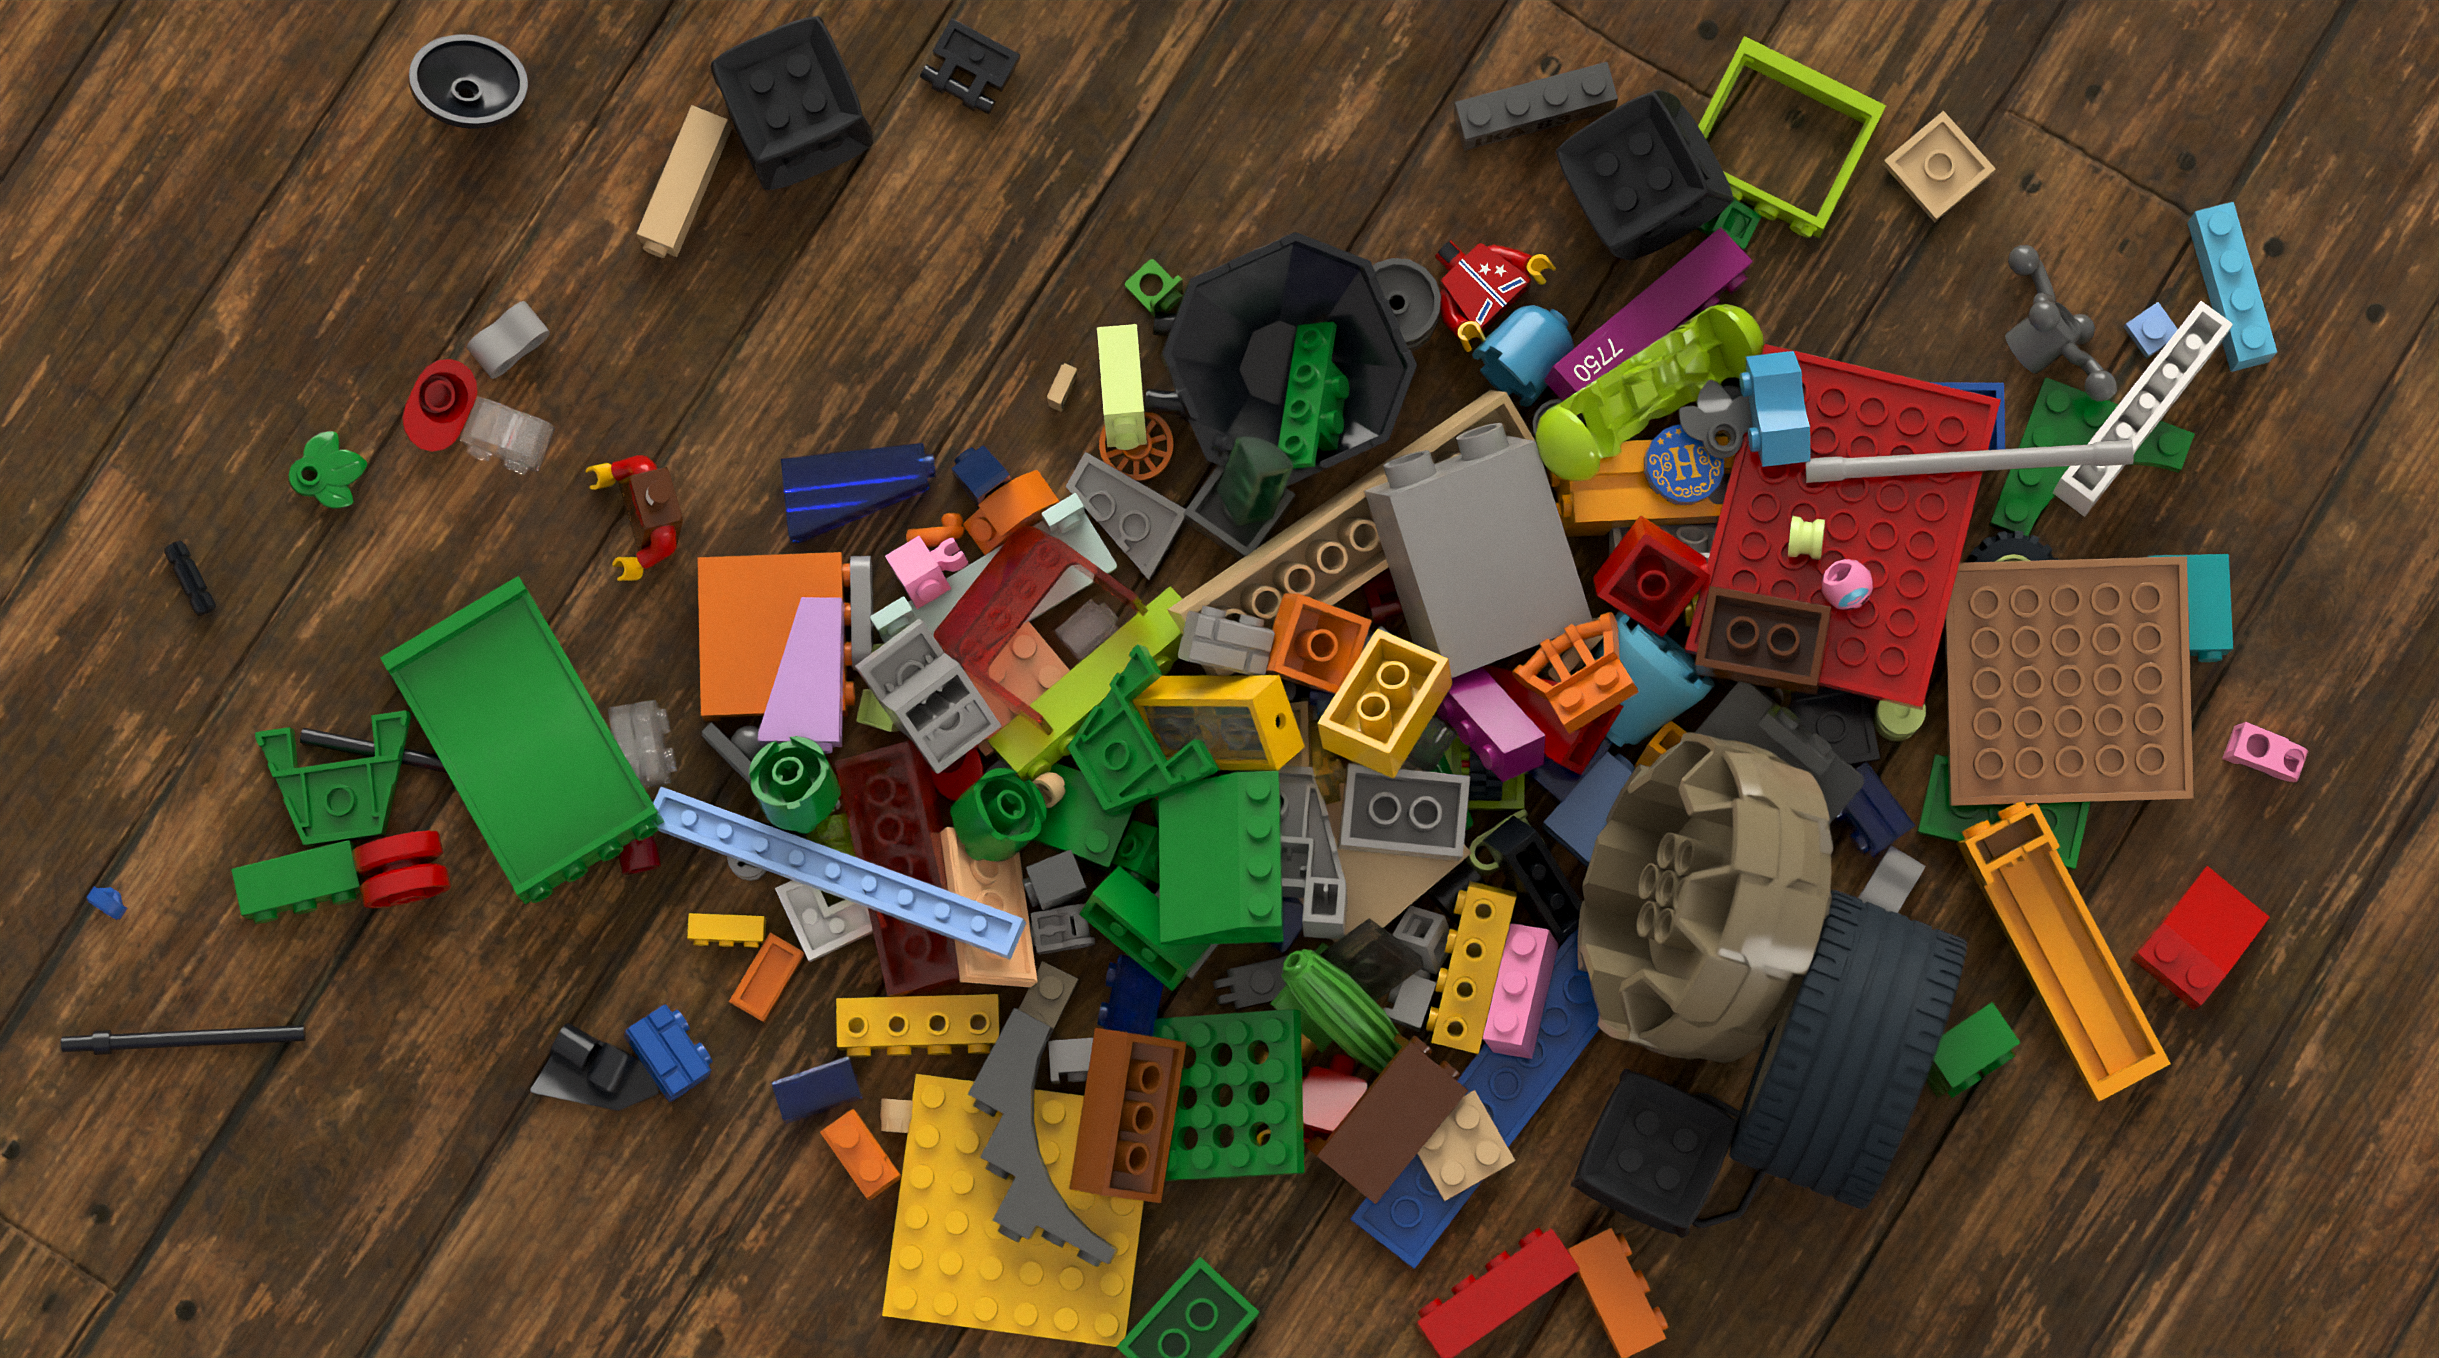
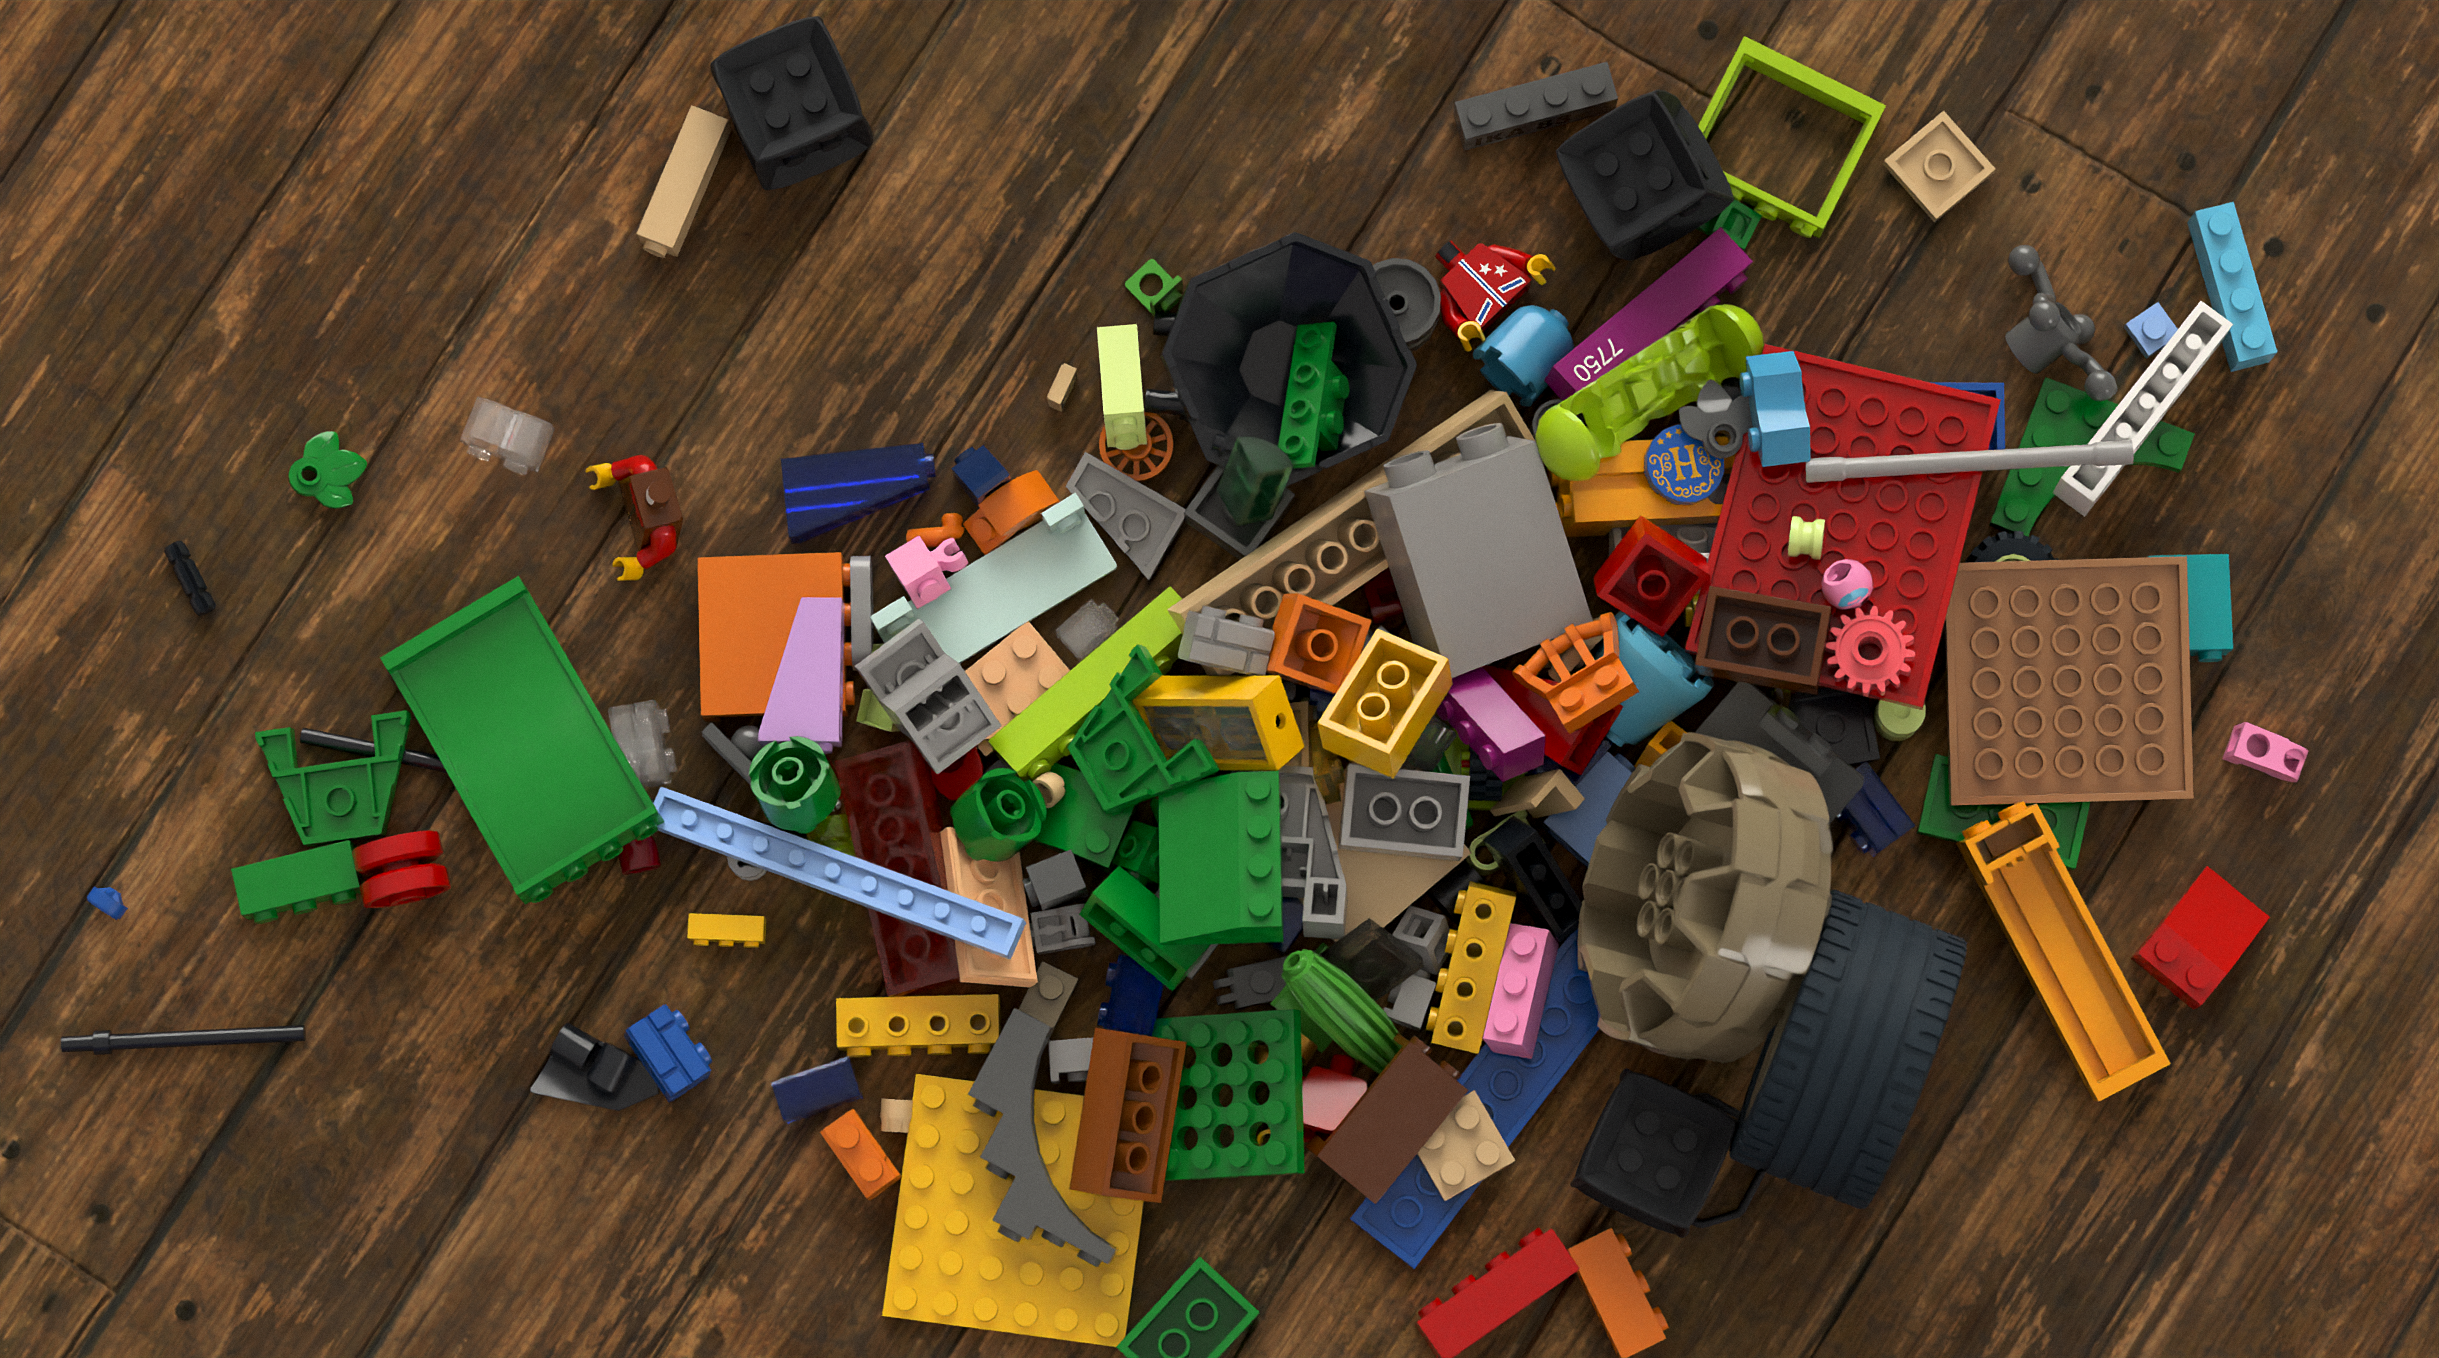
(439, 404): red piece -> none
(468, 81): black dish -> none
(508, 339): light grey axle -> none
(767, 977): orange tile -> none
(822, 927): white plate -> none
(975, 55): black plate -> none
(1004, 600): clear red windscreen -> none
(1540, 795): none -> tan panel
(1866, 630): none -> coral gear
(1892, 880): light grey axle -> none
(1973, 1045): green brick -> none

